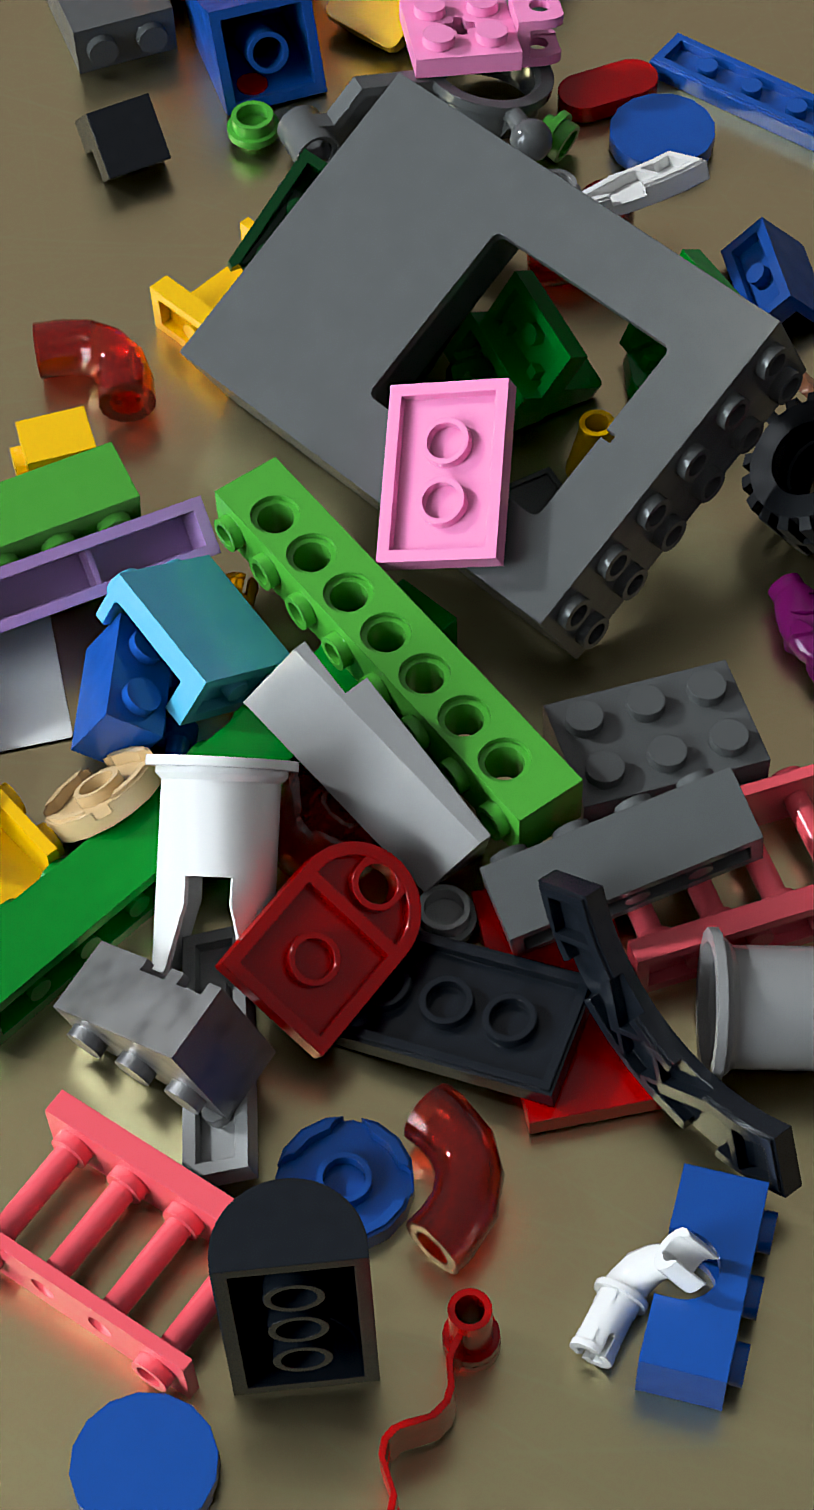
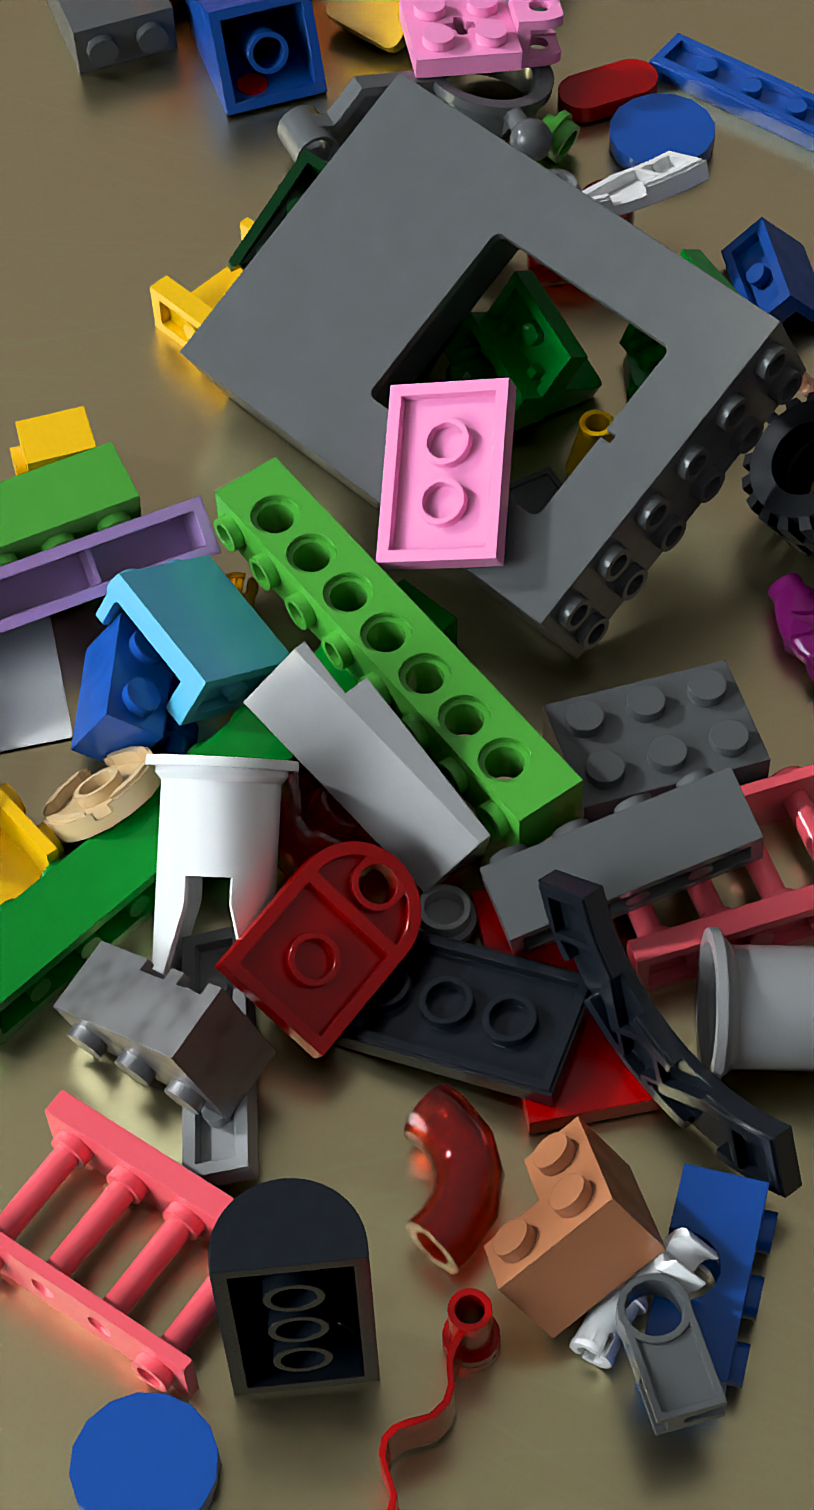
(102, 354): clear red cylinder -> none
(123, 137): black piece -> none
(252, 125): bright green plate -> none
(361, 1164): blue tile -> none
(579, 1236): none -> nougat brick
(672, 1368): none -> dark grey piece

